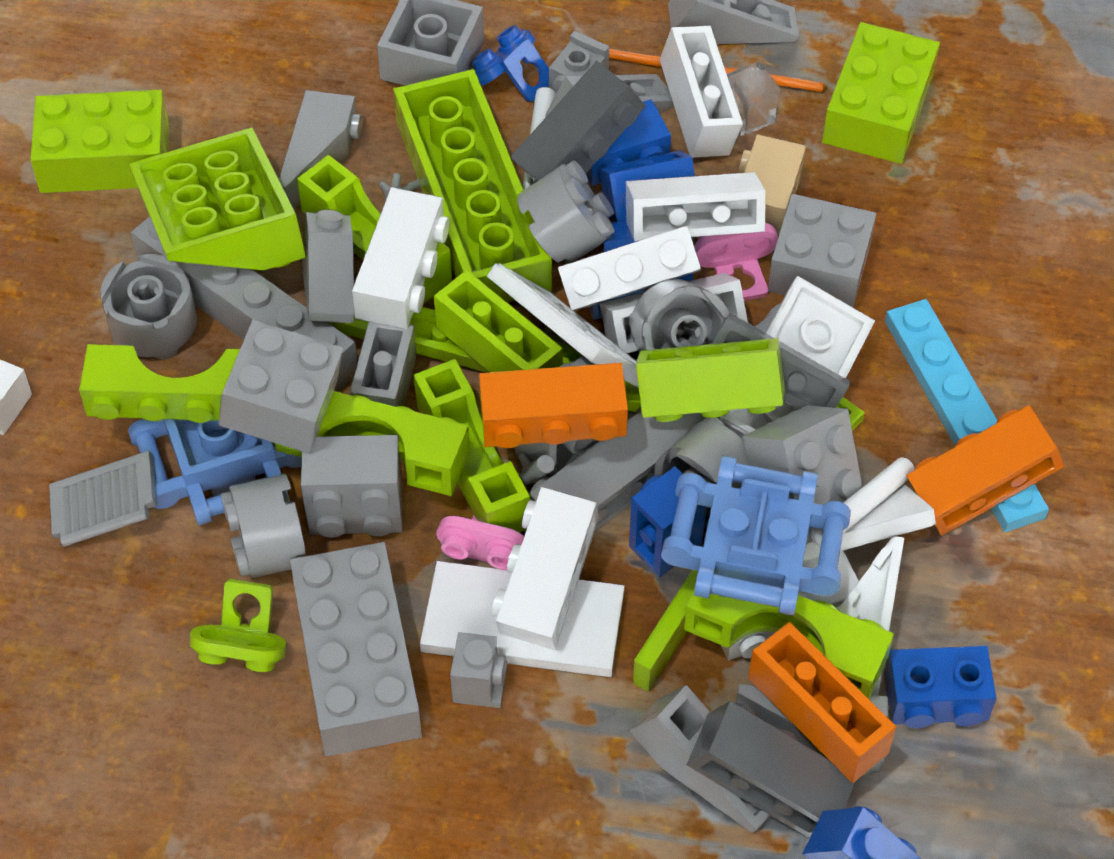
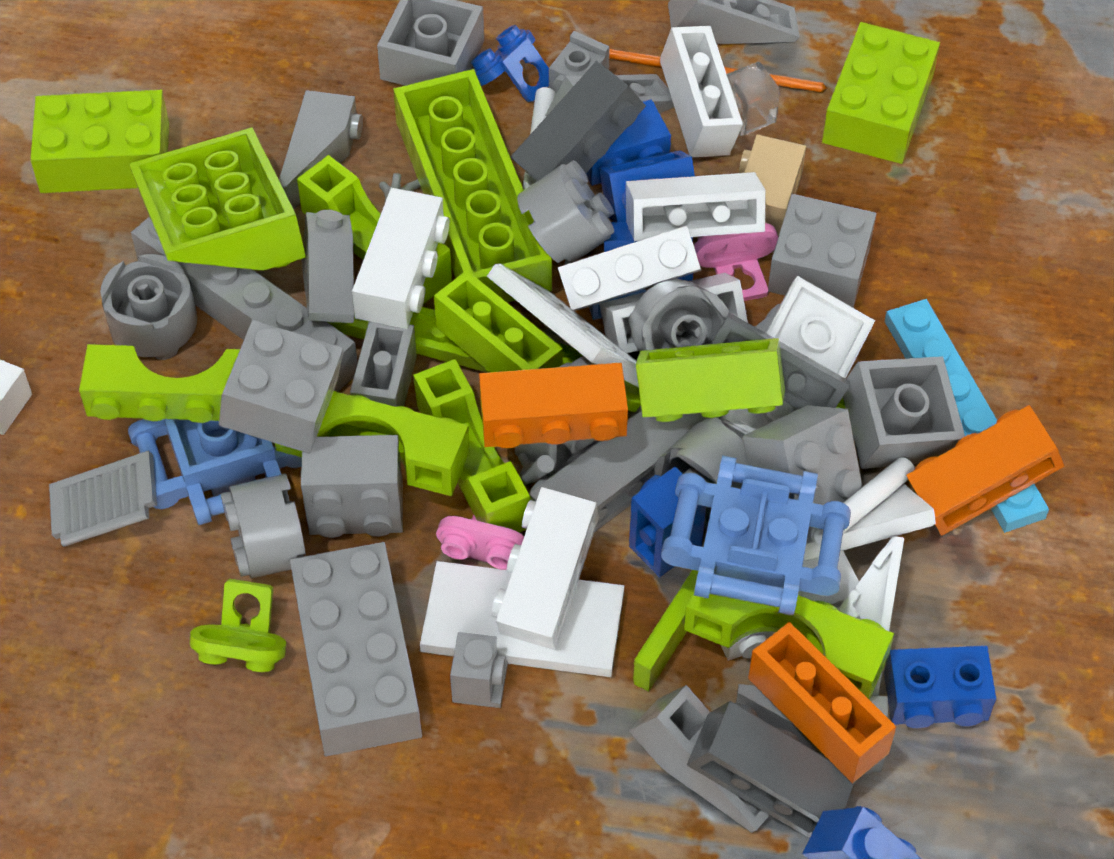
(902, 410): none -> light grey brick

